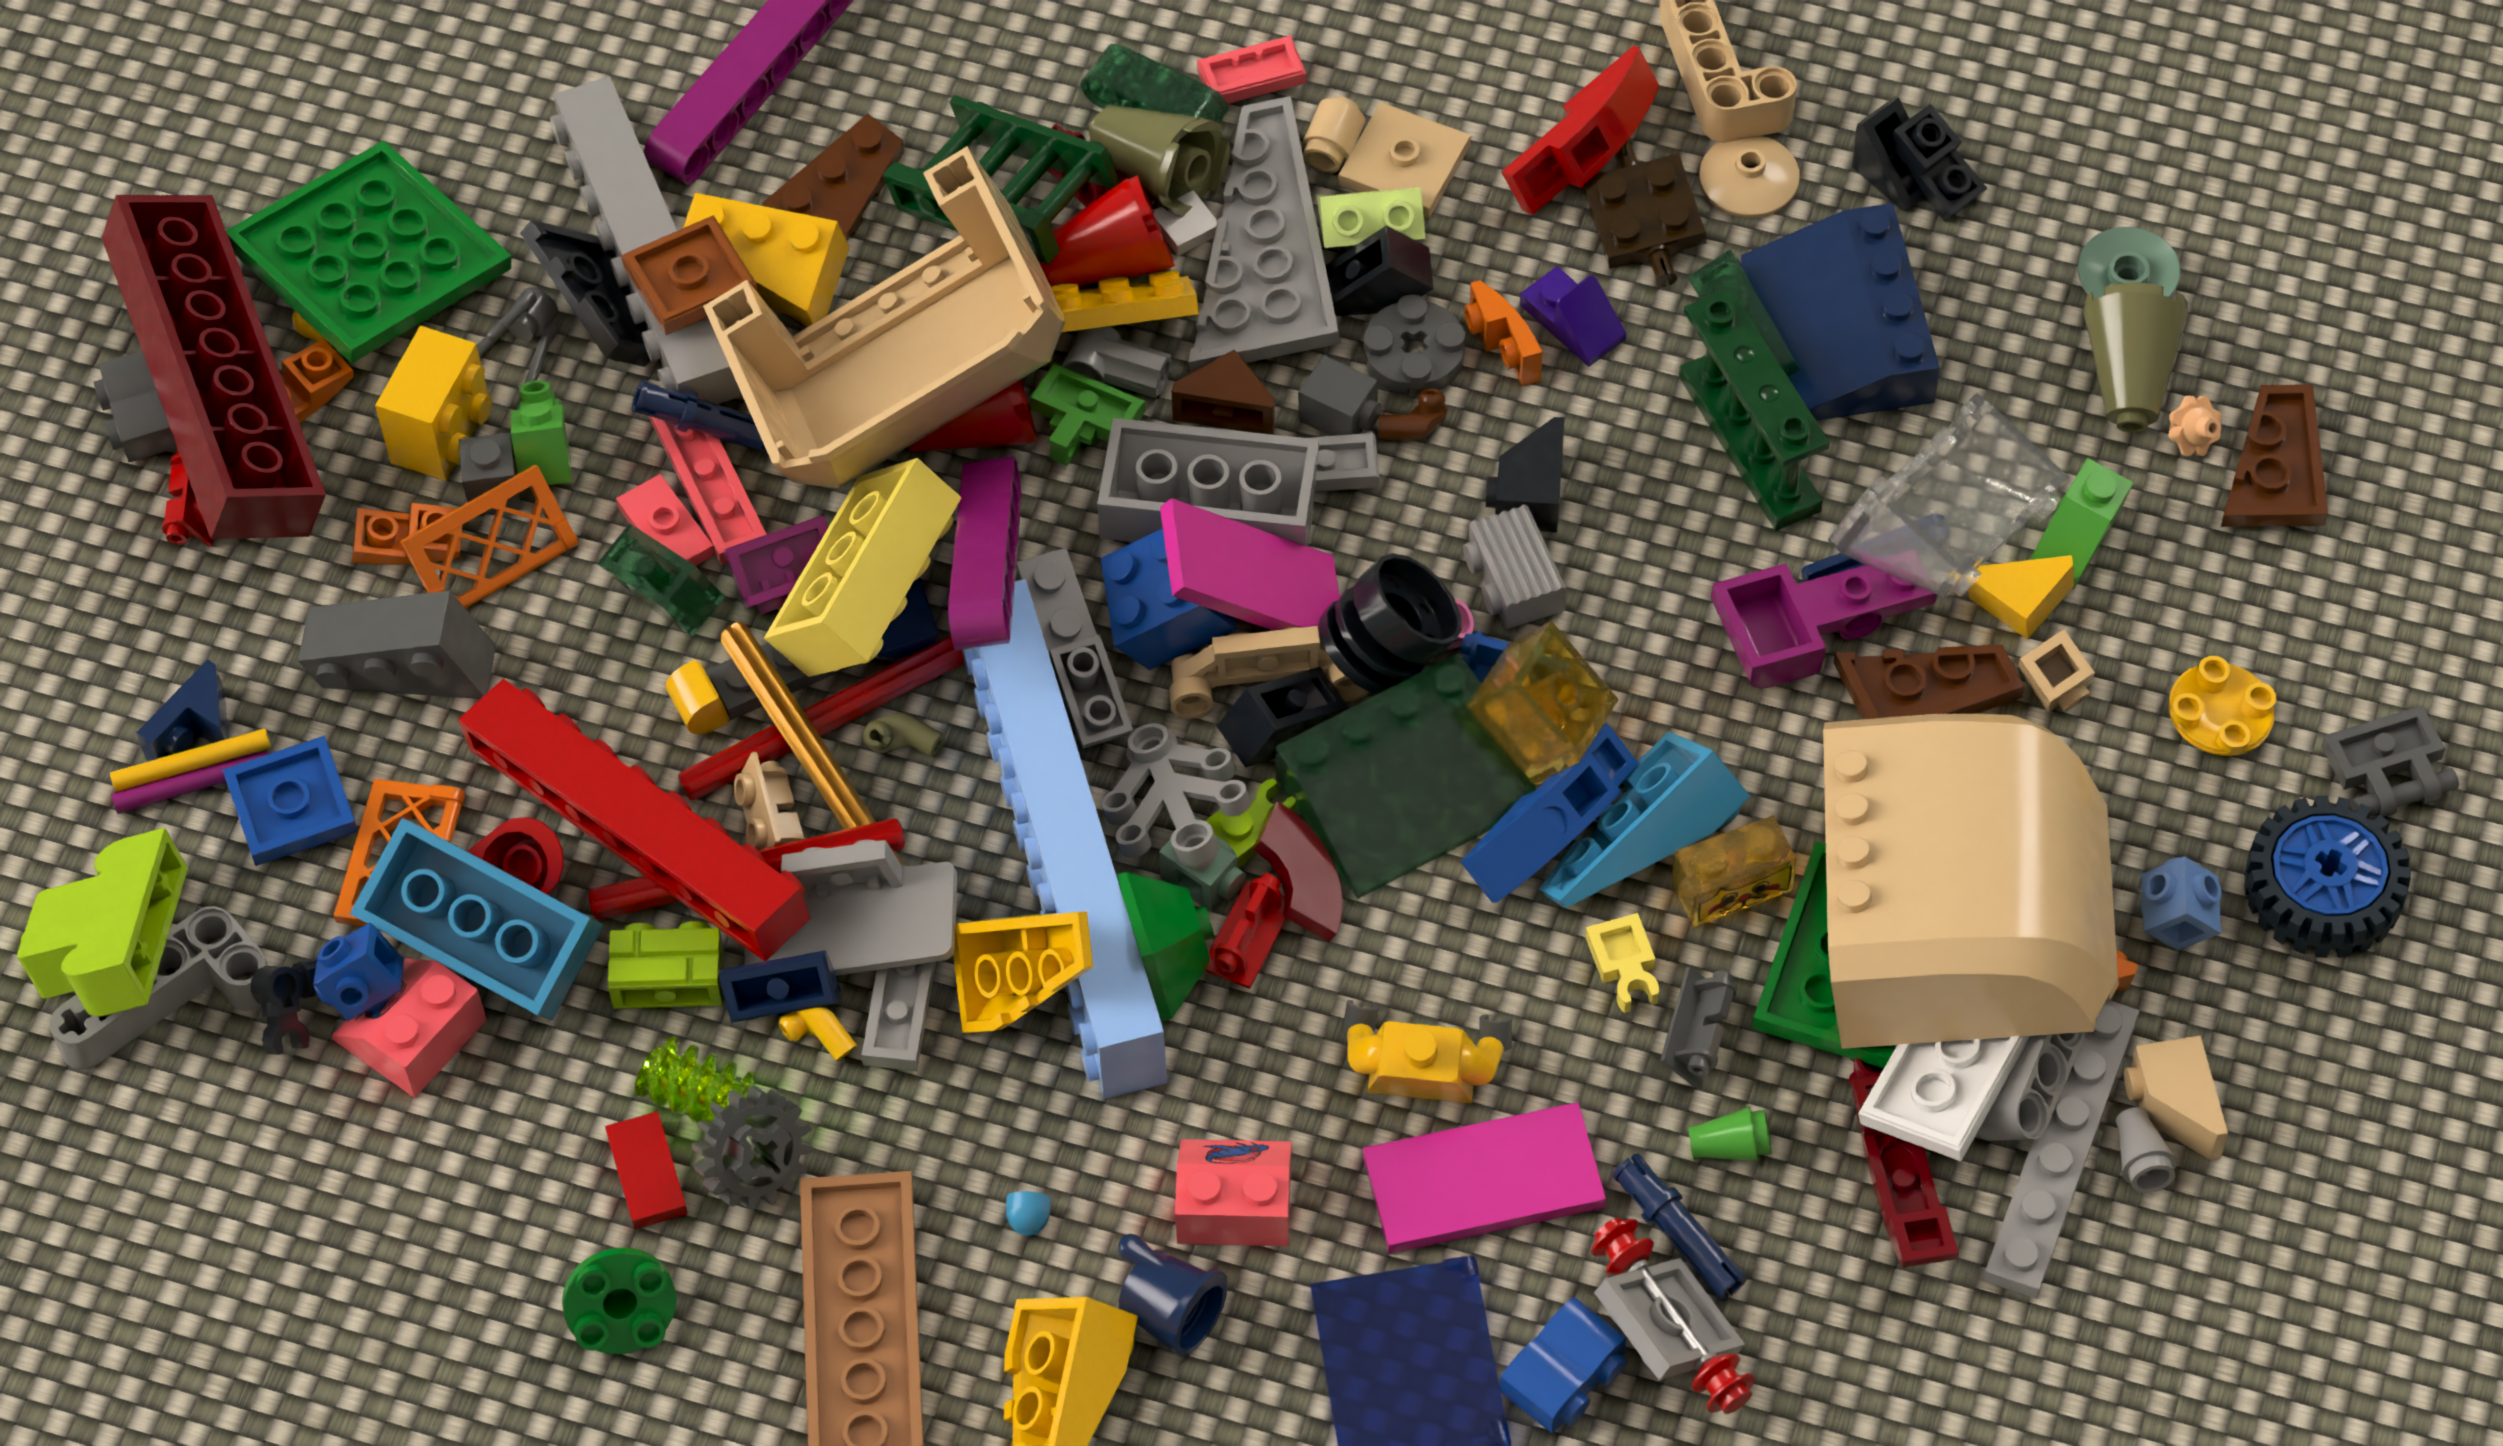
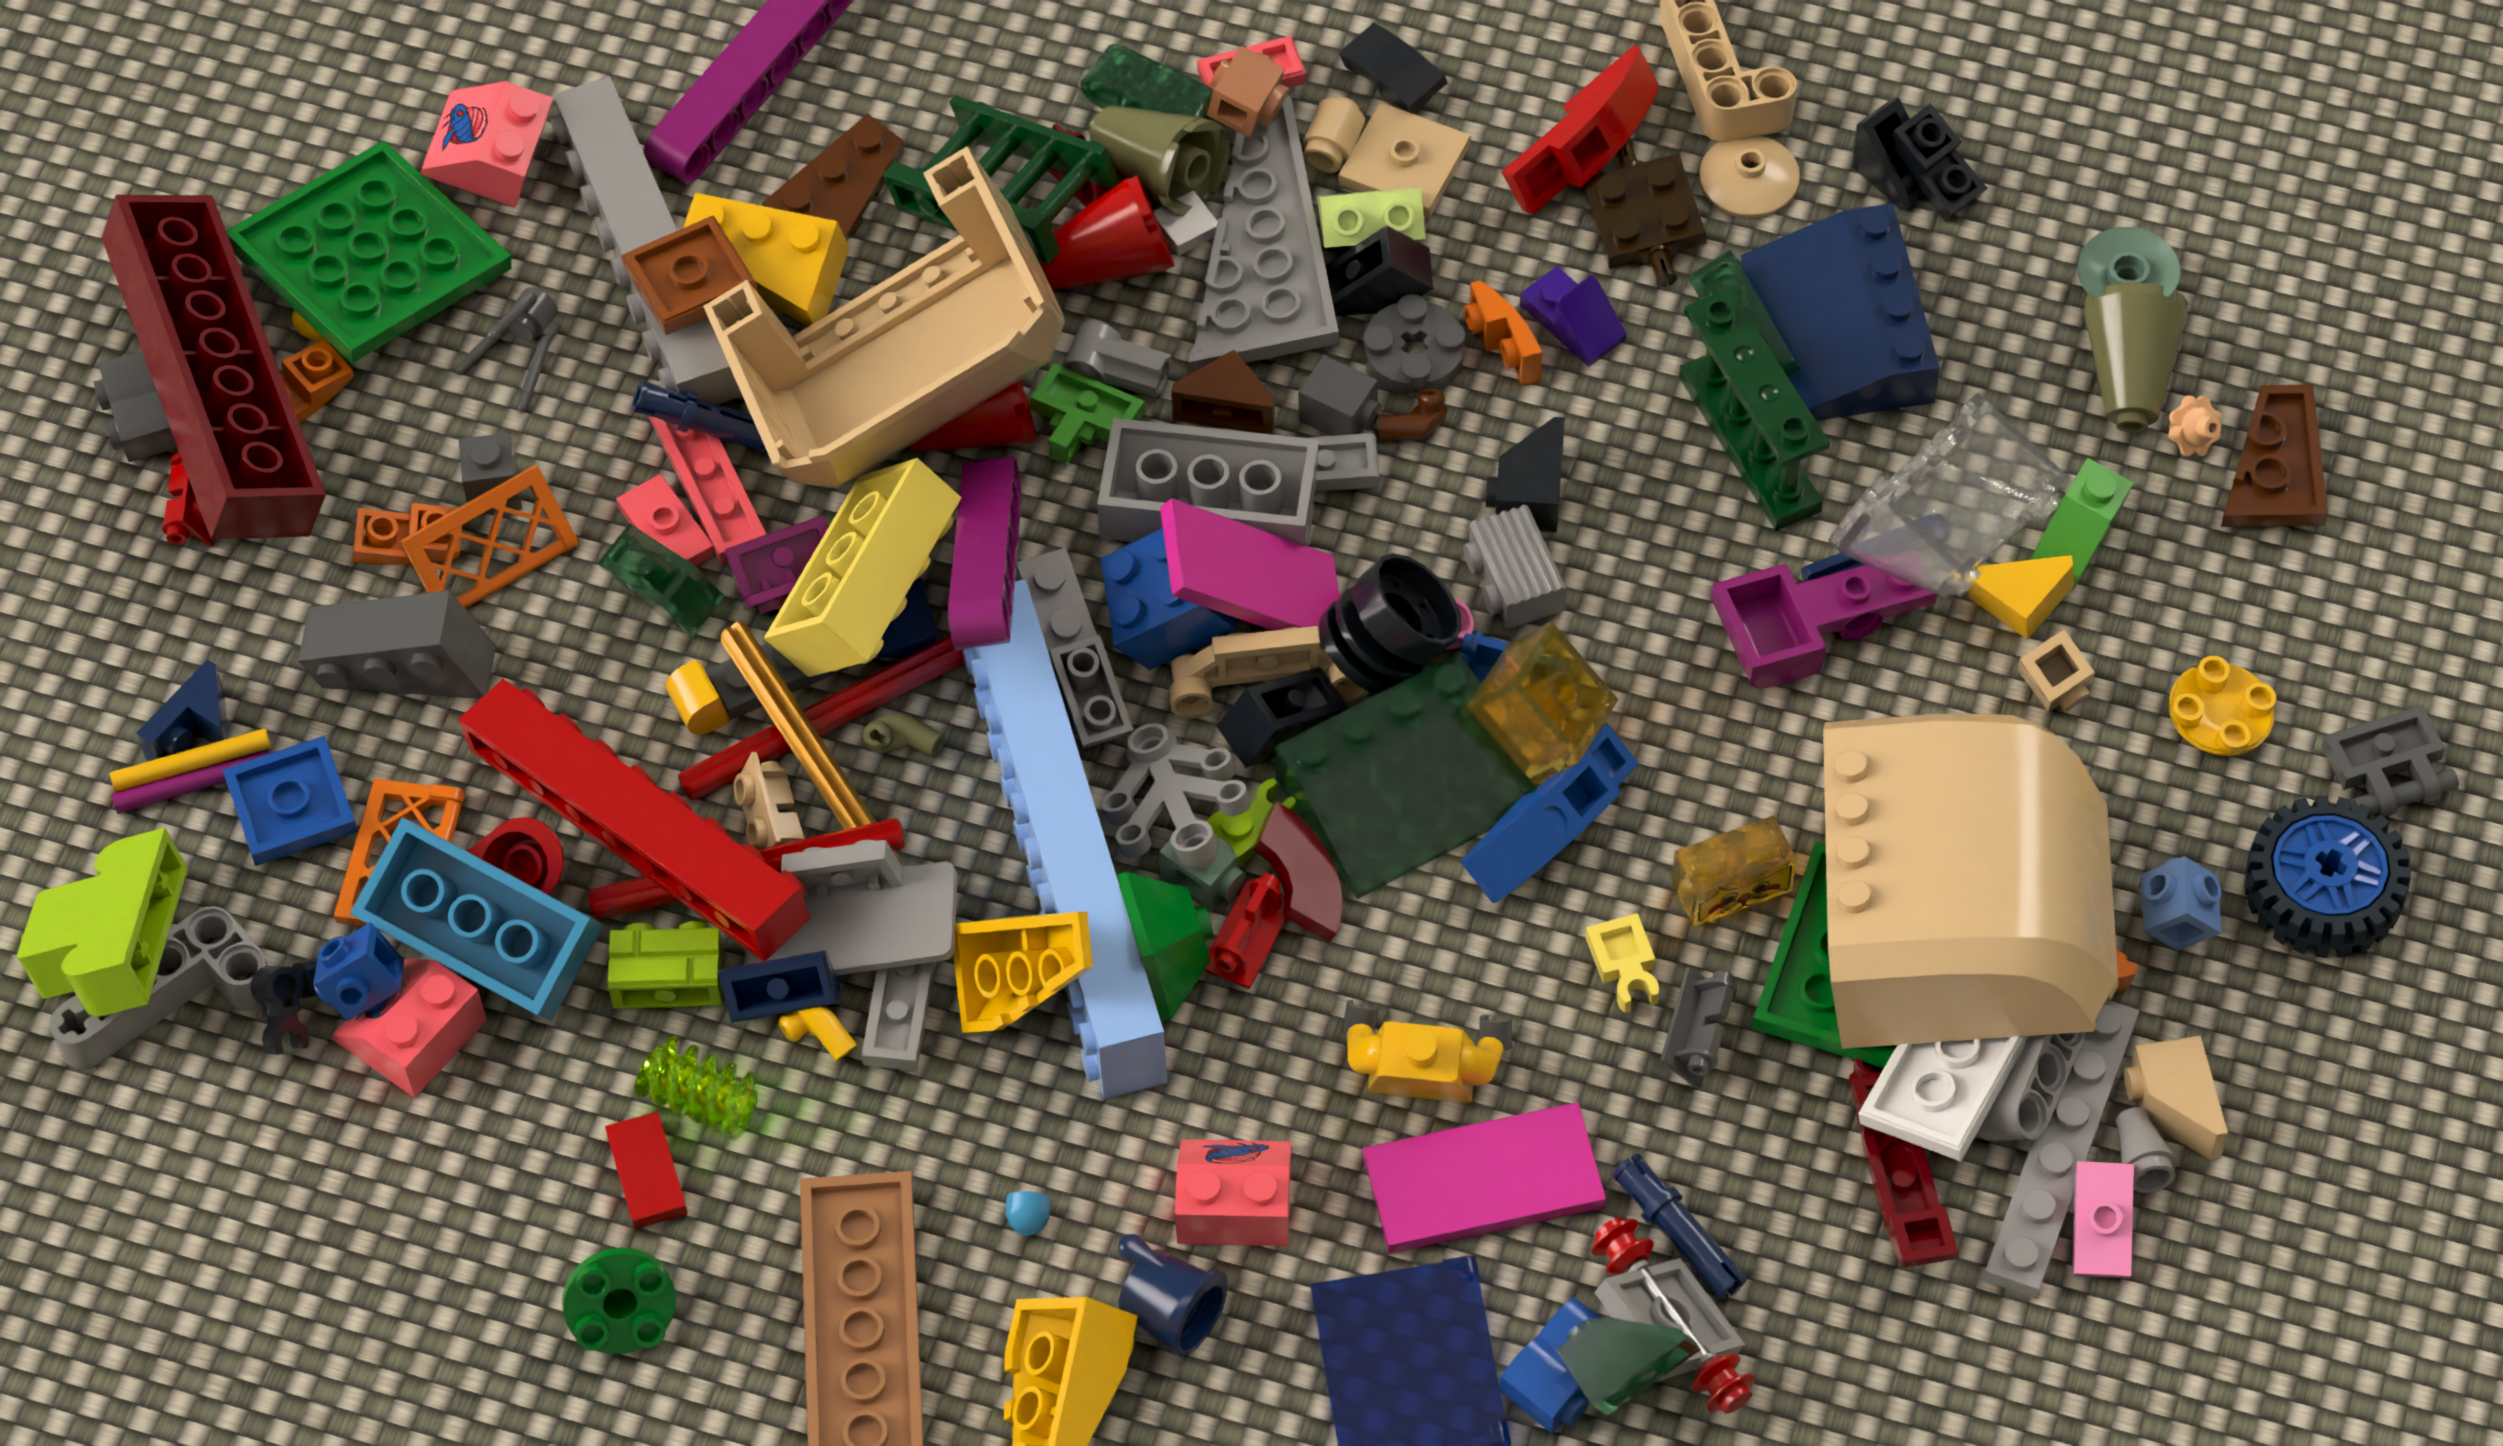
(433, 403): yellow brick -> none
(488, 140): none -> coral slope
(541, 433): bright green brick -> none
(590, 288): black wing -> none
(730, 1156): dark grey gear -> none
(1125, 303): yellow plate -> none
(1247, 92): none -> nougat brick
(1395, 67): none -> black slope
(1622, 1358): none -> clear green slope
(1669, 803): dark azure wedge -> none
(1732, 1136): bright green cone -> none
(1930, 683): reddish brown wing -> none
(2103, 1219): none -> bright pink plate

